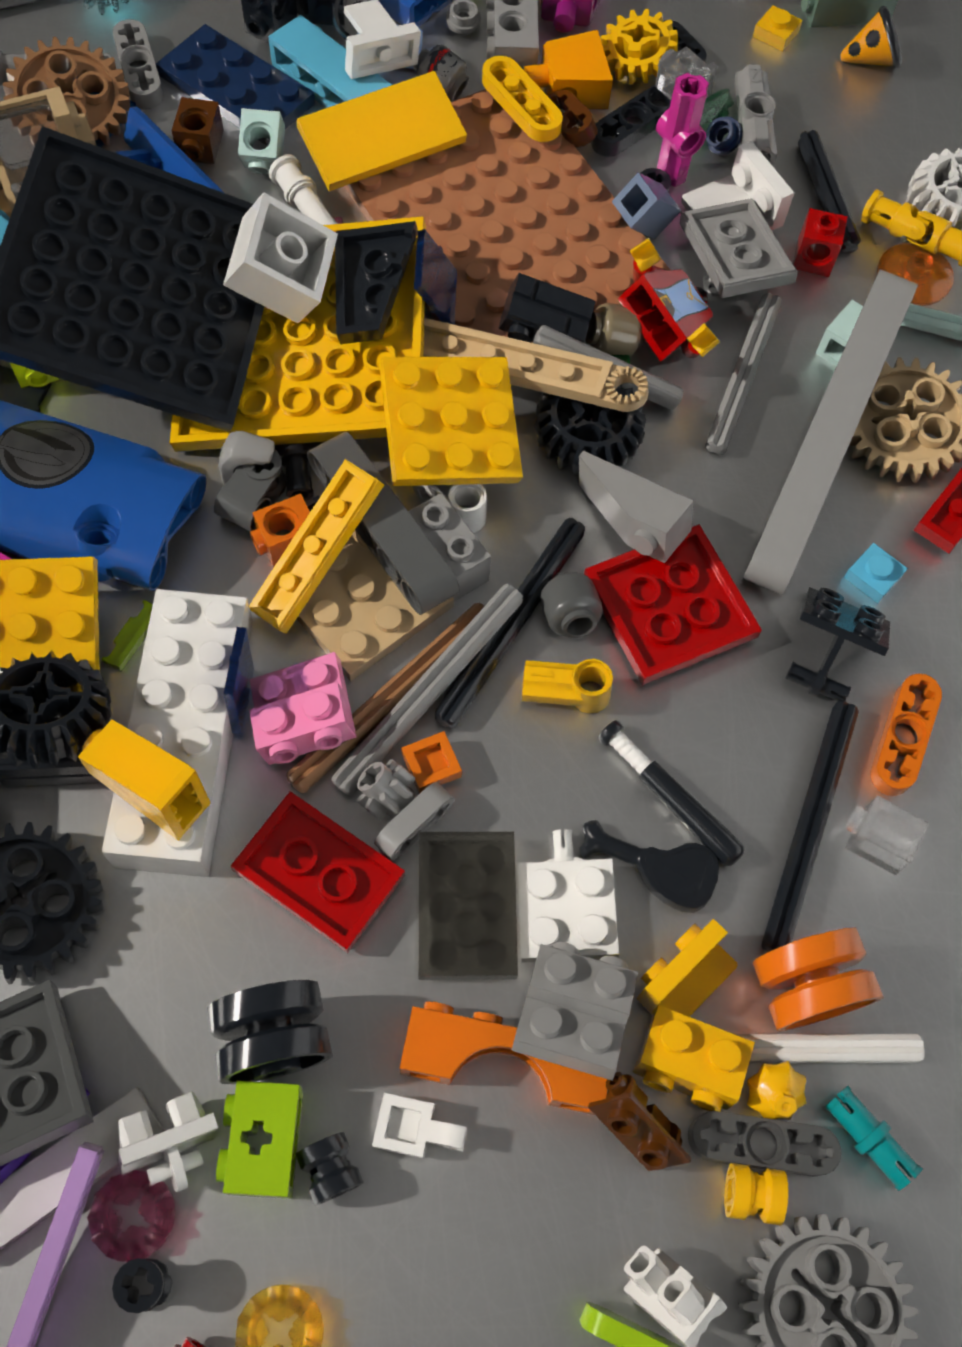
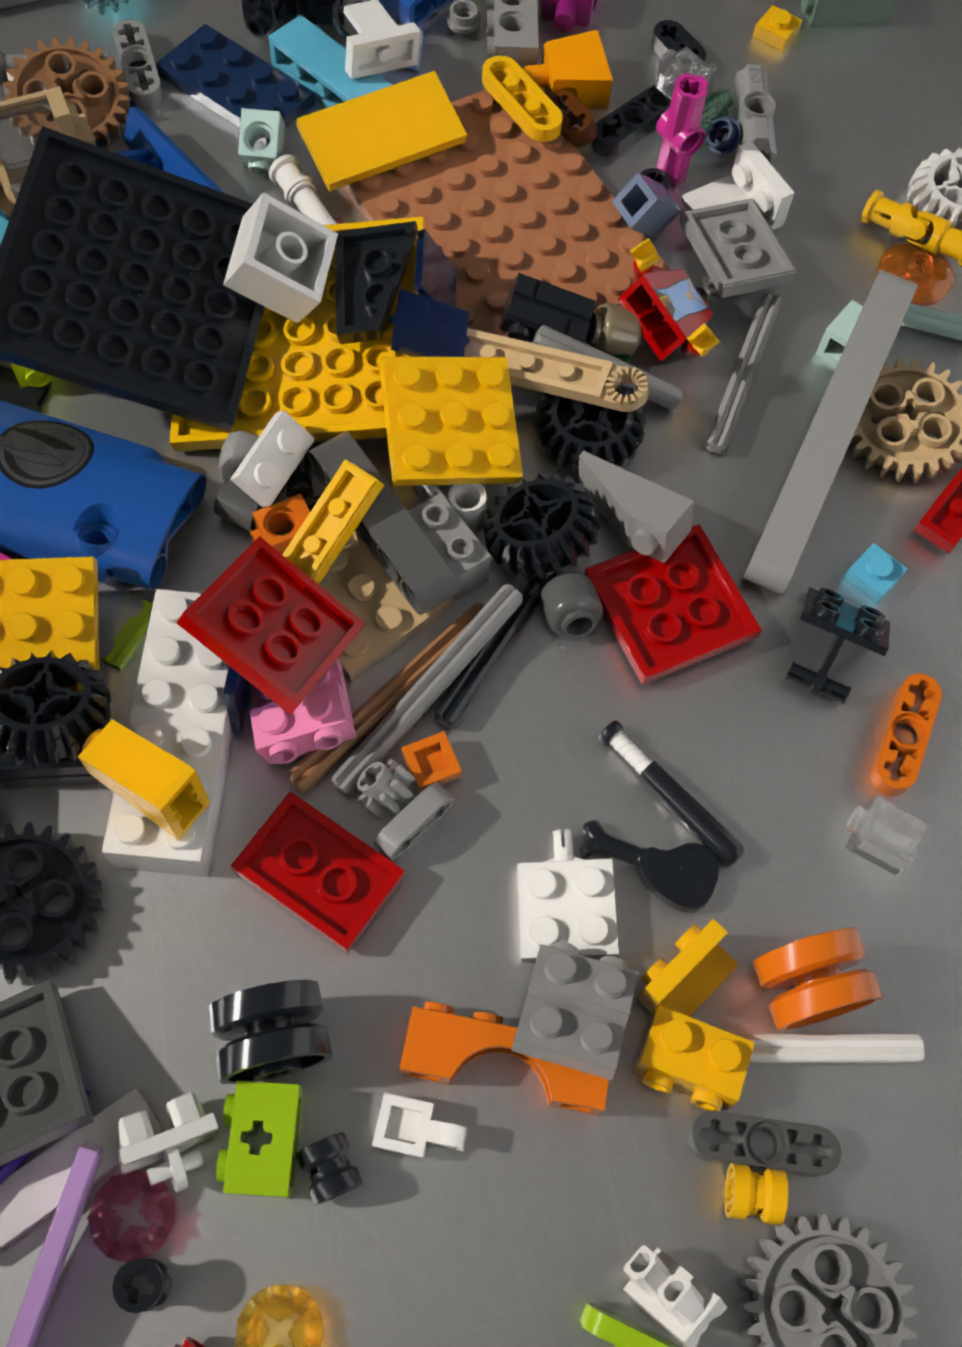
(198, 129): reddish brown brick -> none
(272, 459): none -> white plate
(272, 624): none -> red plate
(428, 327): none -> clear blue piece
(448, 67): dark grey head -> none
(467, 906): clear smoke plate -> none
(562, 684): yellow piece -> none
(567, 532): none -> black gear
(638, 44): yellow gear -> none
(639, 1127): reddish brown hinge -> none
(776, 1091): yellow piece -> none
(810, 827): black axle -> none
(819, 242): red brick -> none
(827, 185): black axle -> none
(873, 1138): teal pin -> none
(875, 43): hat -> none

